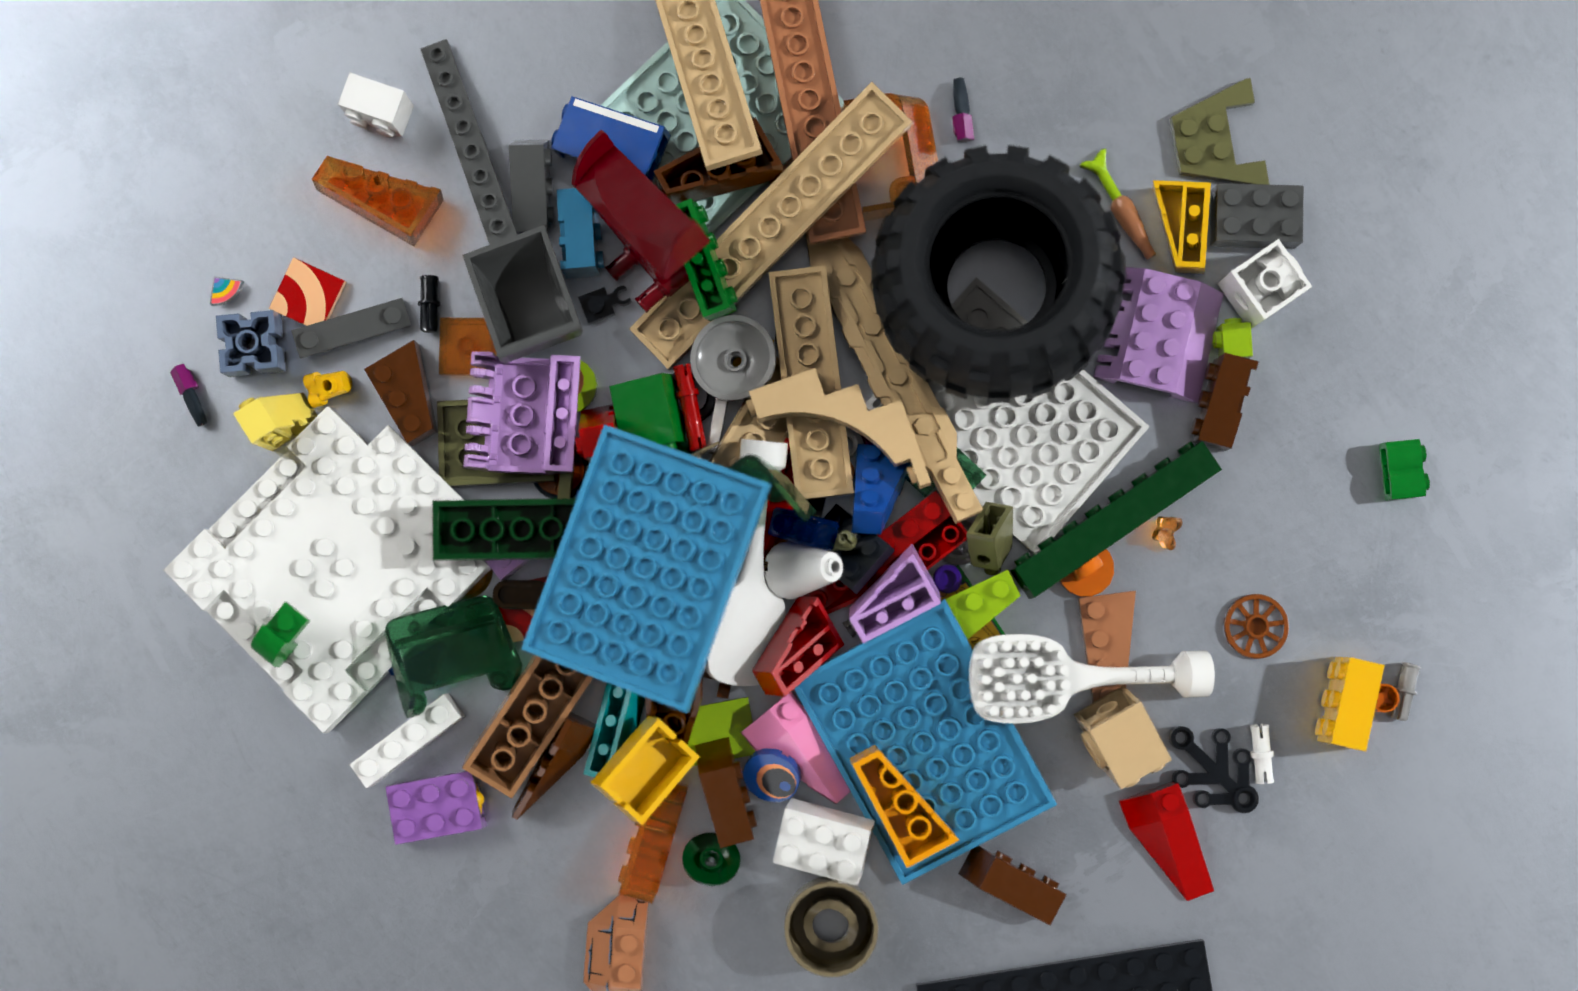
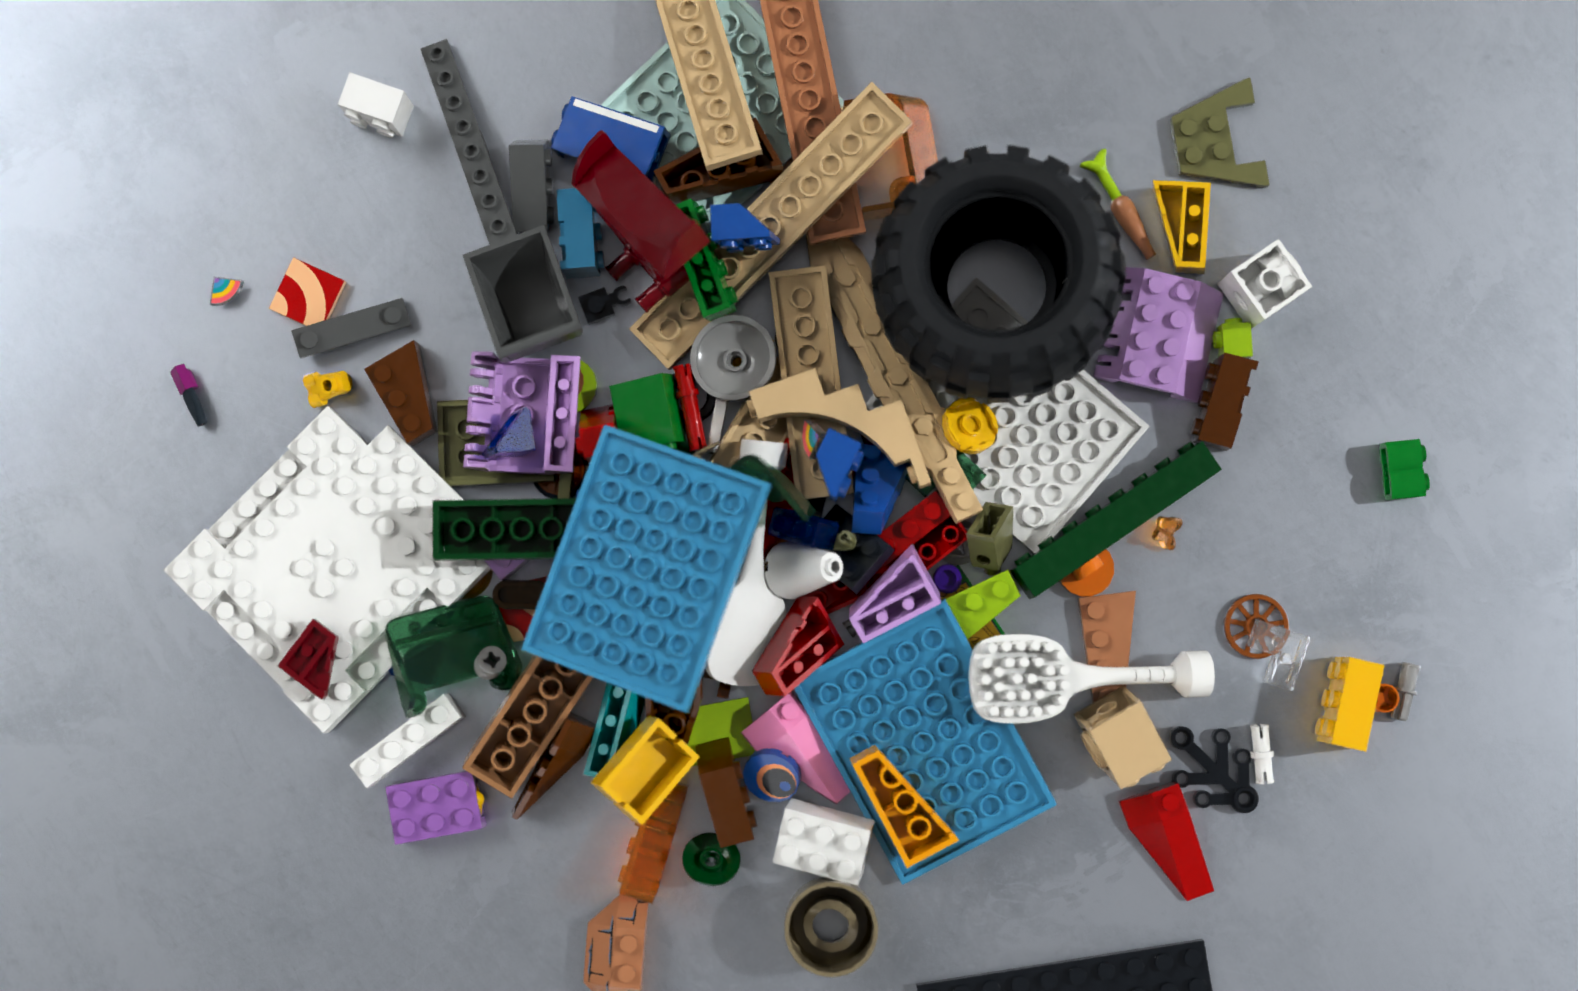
(238, 331): sand blue brick -> none
(274, 419): light yellow wedge -> none
(277, 638): green brick -> none
(312, 658): none -> dark red wing
(387, 201): clear orange wedge -> none
(428, 303): black axle -> none
(458, 340): clear orange plate -> none
(487, 668): none -> light grey wheel
(514, 437): none -> clear blue slope
(737, 228): none -> blue slope
(812, 437): none -> tile
(836, 460): none -> blue slope
(962, 120): piece -> none
(969, 425): none -> yellow tile
(1013, 884): reddish brown wedge -> none
(1256, 215): dark grey brick -> none
(1287, 652): none -> clear tile

